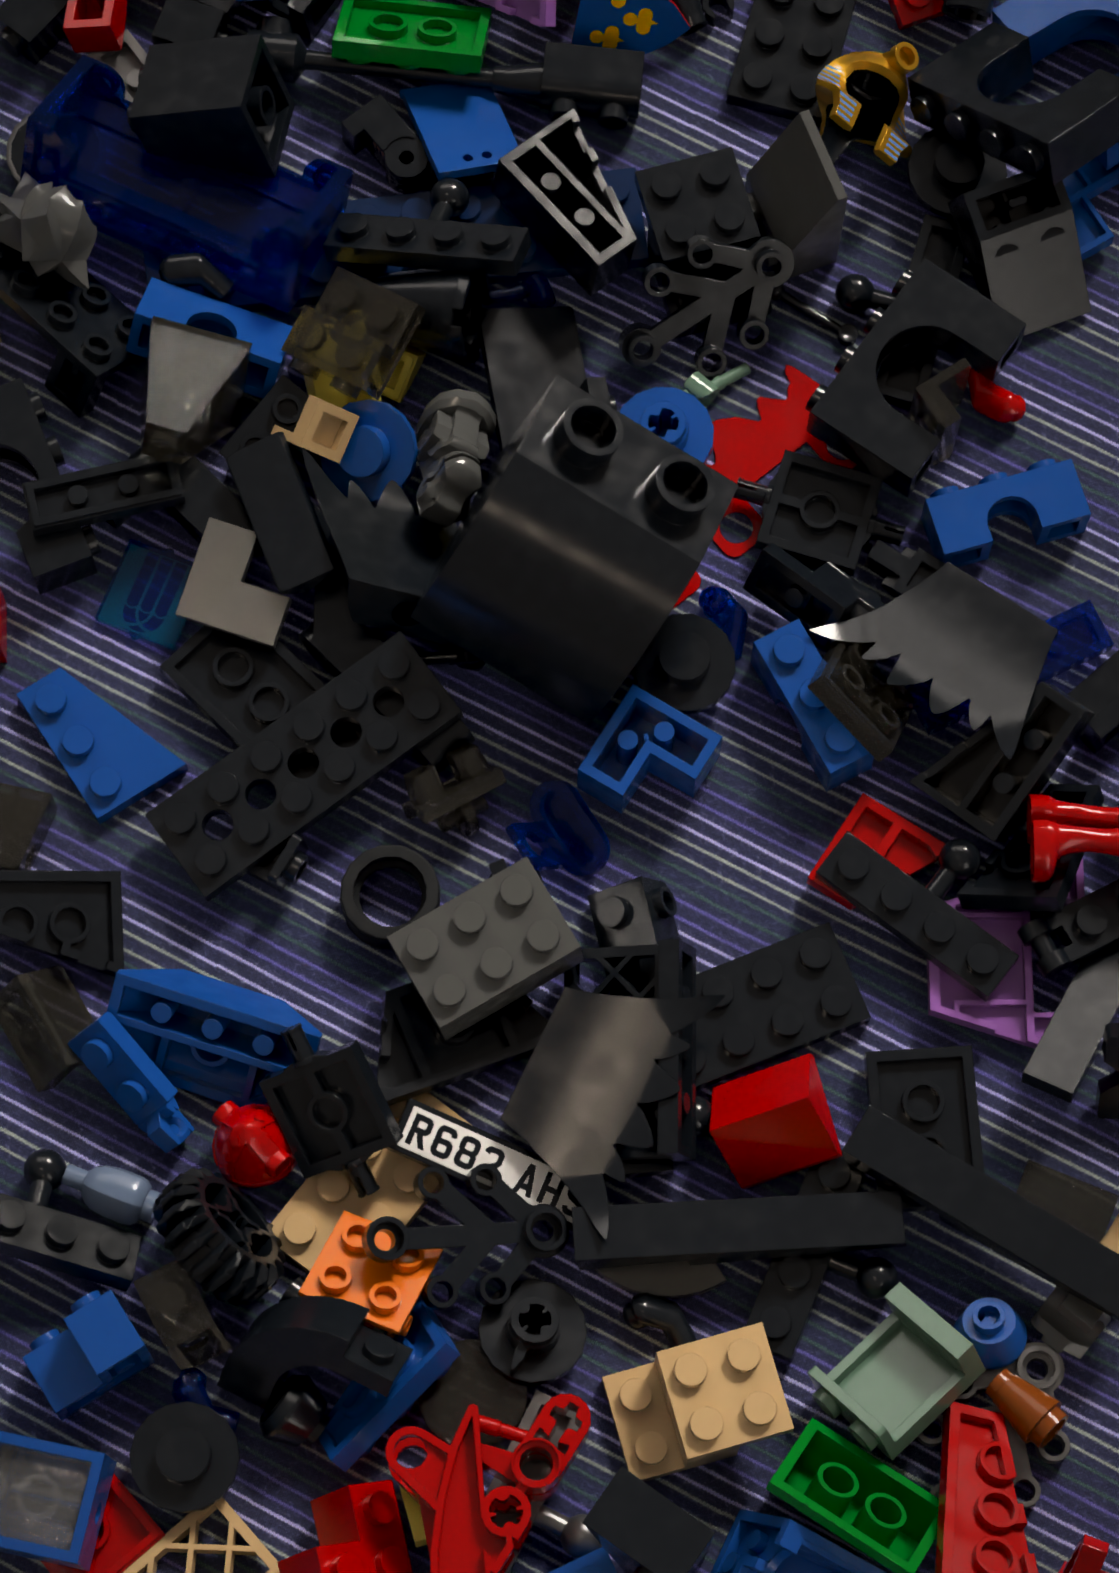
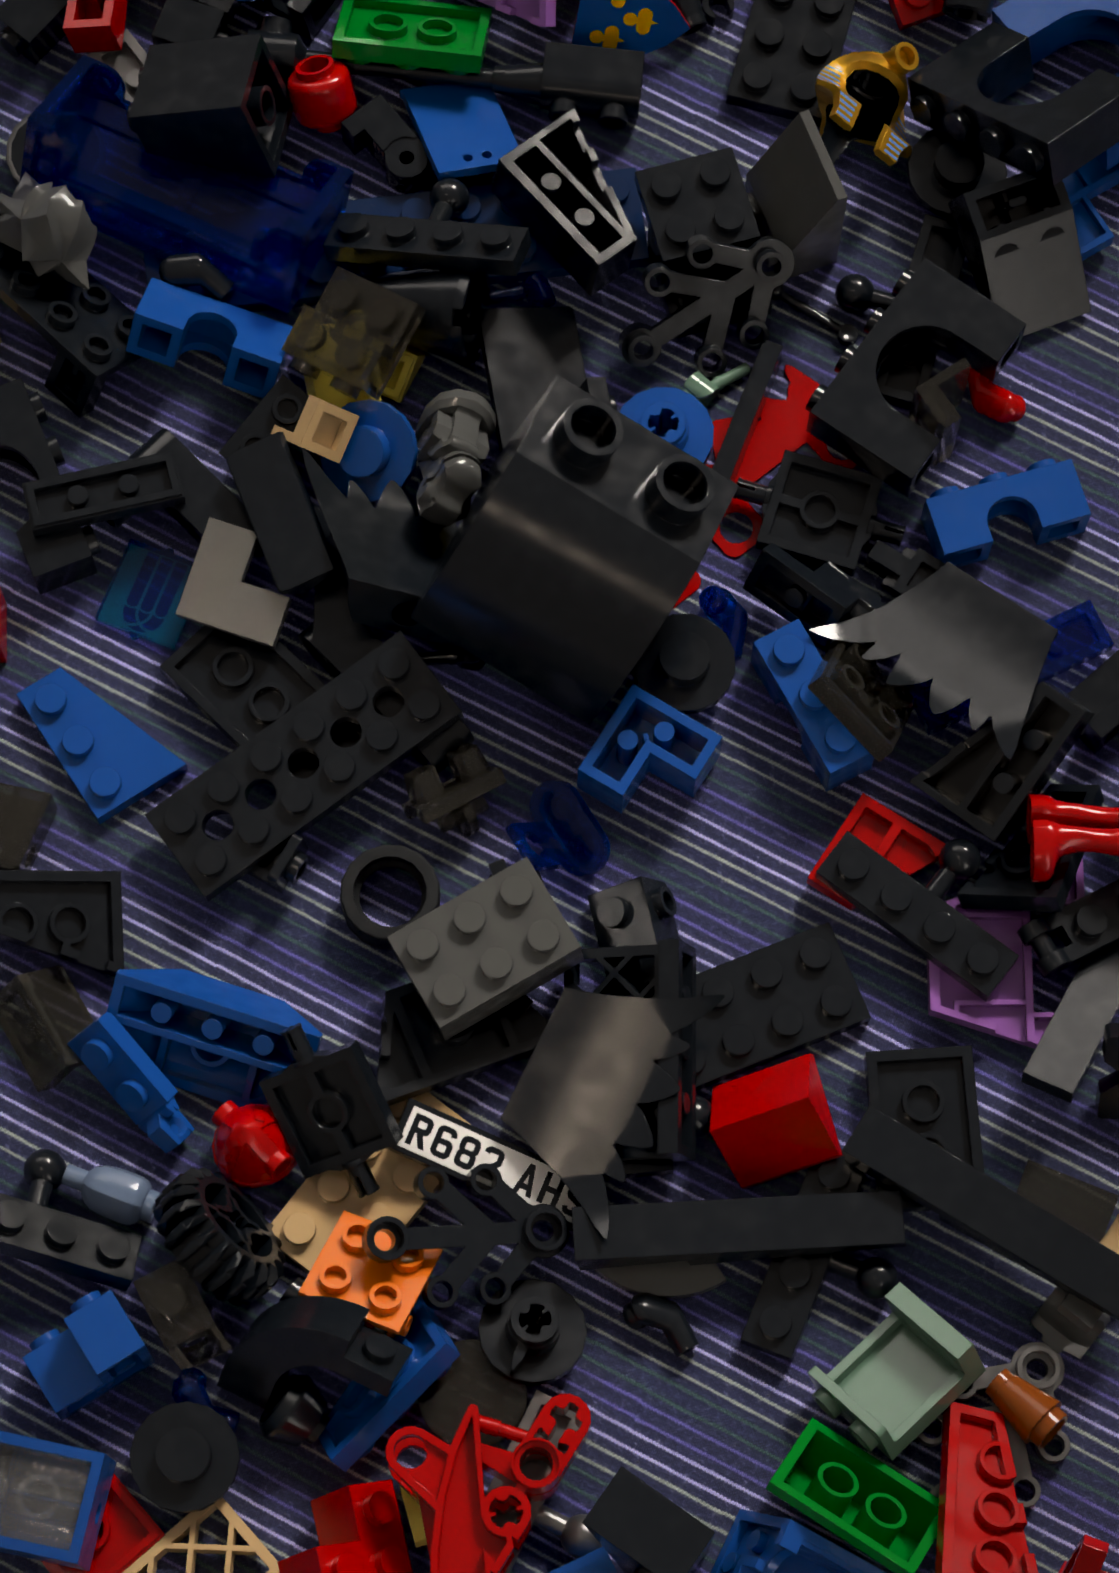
(190, 389): clear smoke slope -> none
(322, 93): none -> red head
(697, 1403): tan bracket -> none
(749, 410): none -> black tile
(994, 1330): blue cone -> none

